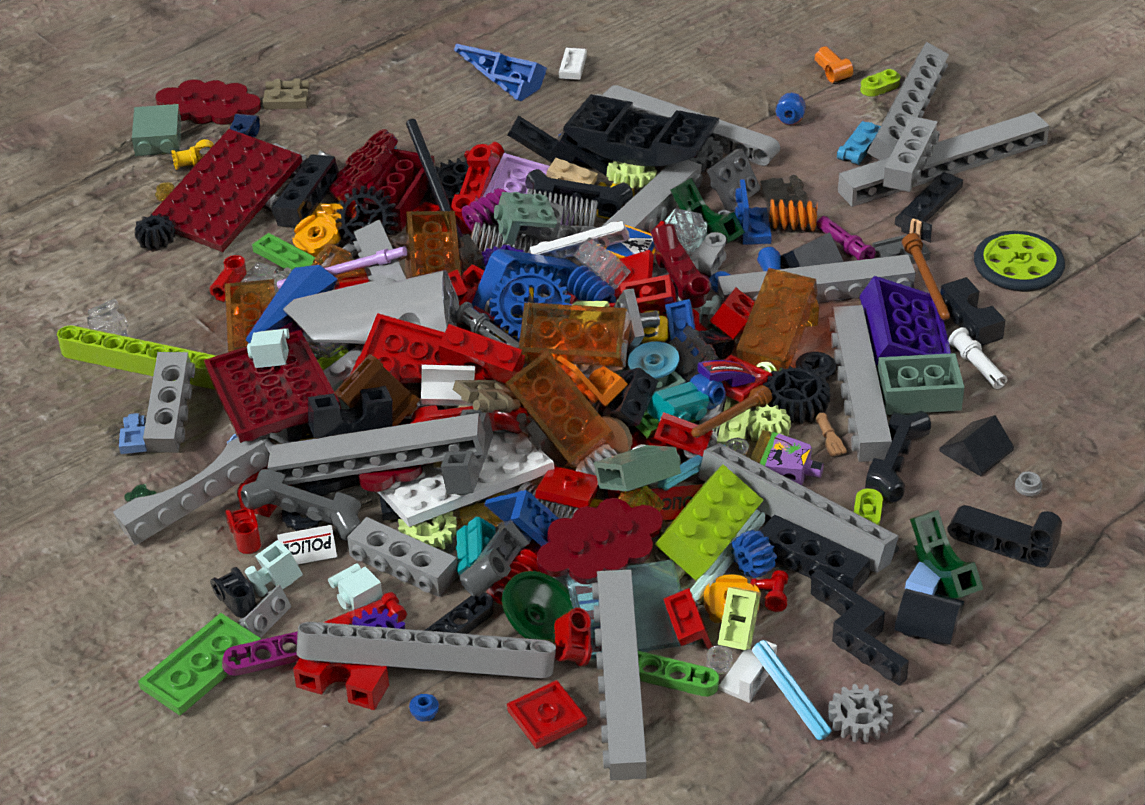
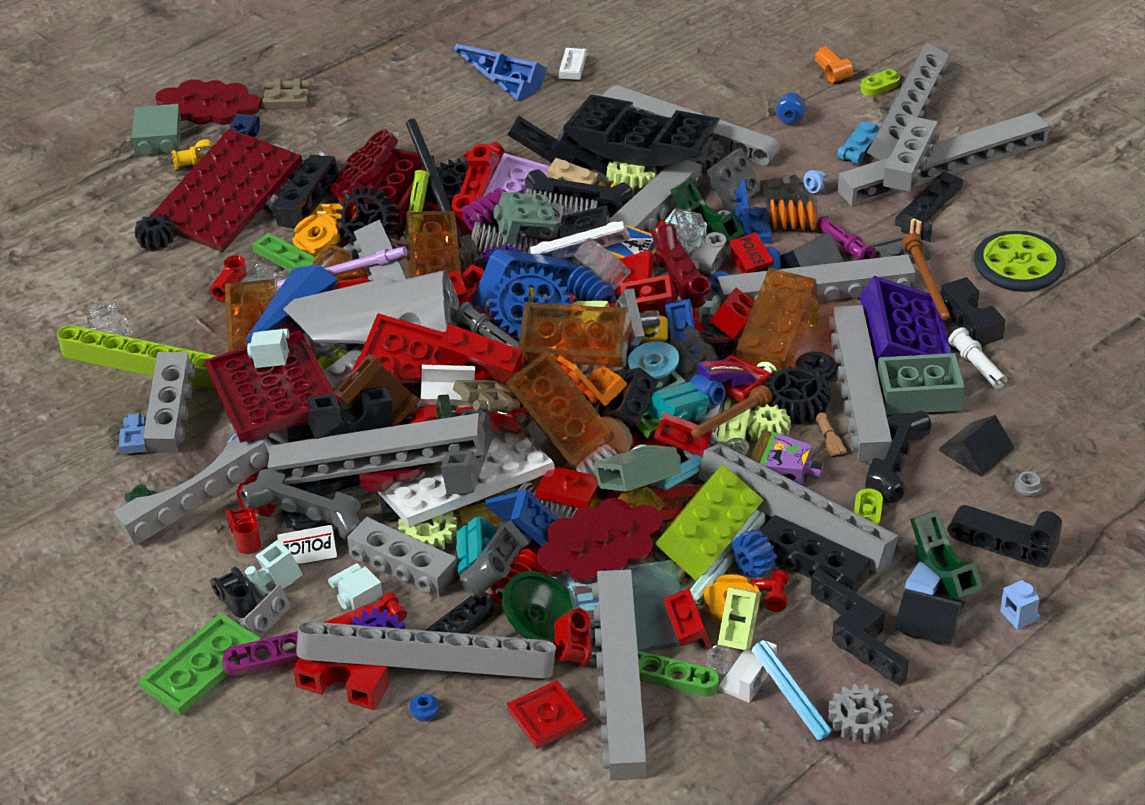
(163, 190): clear yellow plate -> none
(418, 193): none -> lime pin
(444, 408): none -> clear green plate
(584, 221): none -> black plate
(750, 254): none -> red panel
(814, 181): none -> light blue plate
(1025, 600): none -> light blue brick

